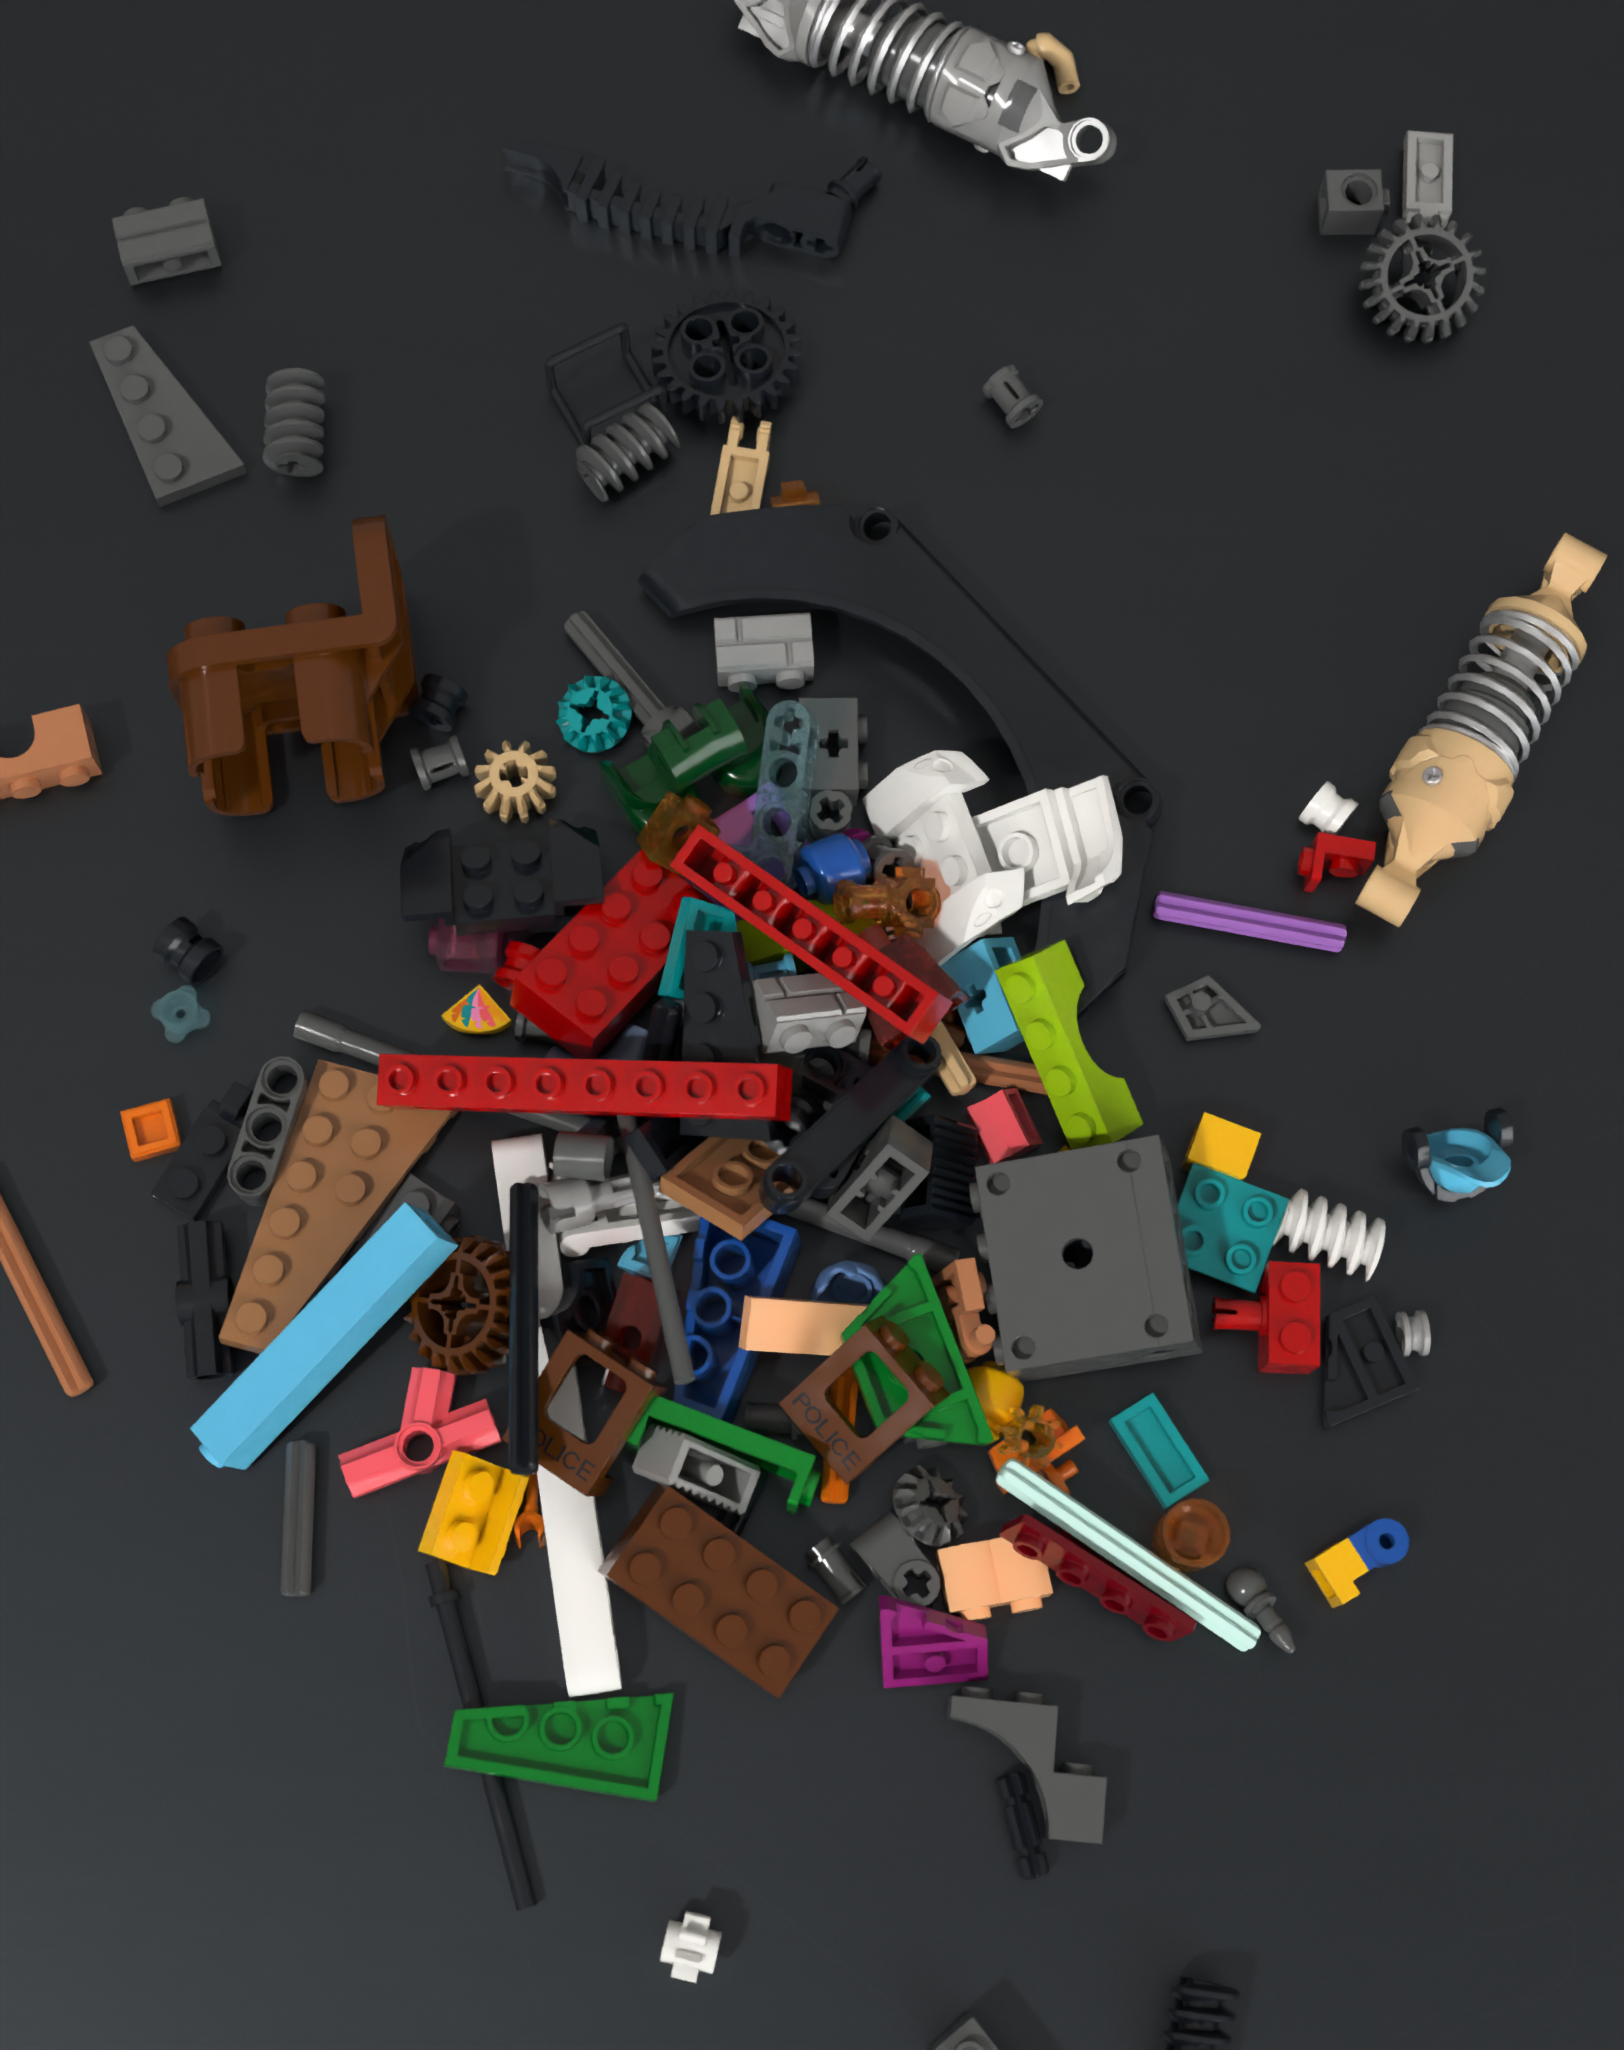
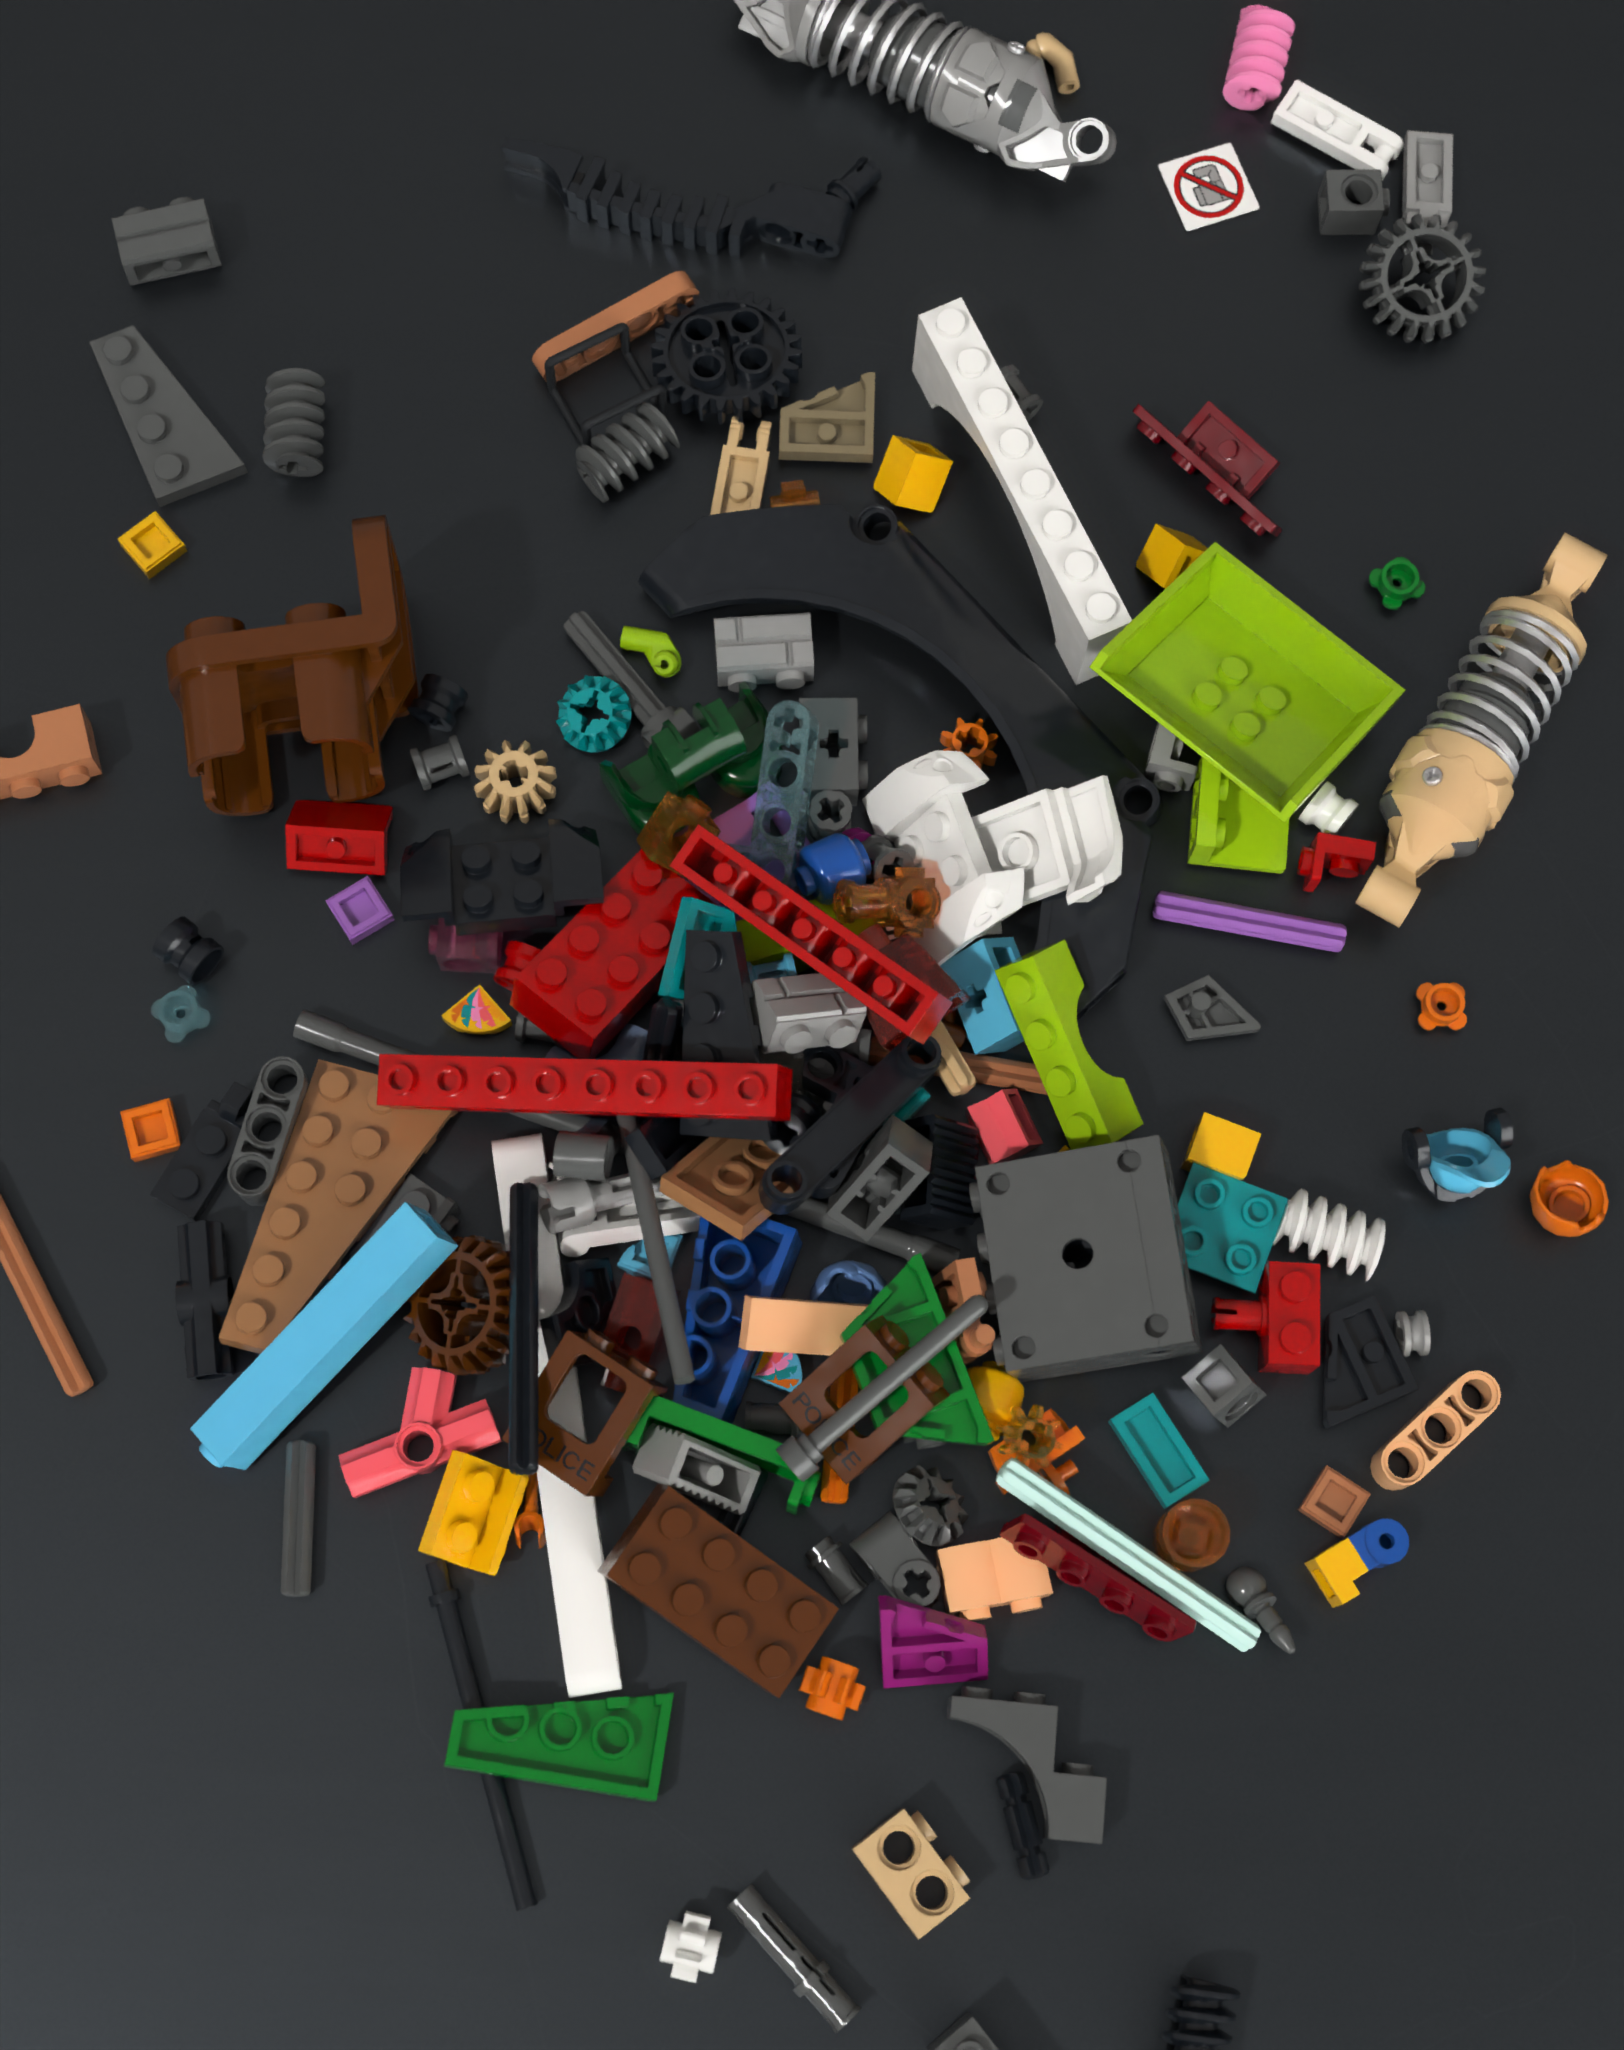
(152, 544): none -> yellow tile
(338, 837): none -> red panel
(360, 910): none -> medium lavender tile
(640, 311): none -> nougat beam
(656, 646): none -> lime arm
(778, 1370): none -> tile
(794, 1958): none -> dark grey pin
(806, 1451): none -> dark grey piece
(831, 425): none -> dark tan wing
(832, 1688): none -> orange gear
(901, 1879): none -> tan brick
(912, 474): none -> yellow panel
(966, 381): none -> white arch
(971, 734): none -> orange gear
(1163, 763): none -> light grey bracket
(1168, 554): none -> yellow panel
(1208, 186): none -> sticker
(1223, 455): none -> dark red bracket
(1223, 1386): none -> dark grey brick
(1233, 827): none -> lime bracket
(1248, 680): none -> lime piece
(1258, 57): none -> bright pink piece
(1334, 1502): none -> nougat tile
(1336, 129): none -> white plate
(1403, 571): none -> green plate
(1448, 993): none -> orange plate
(1457, 1420): none -> light nougat beam
(1568, 1199): none -> orange hair

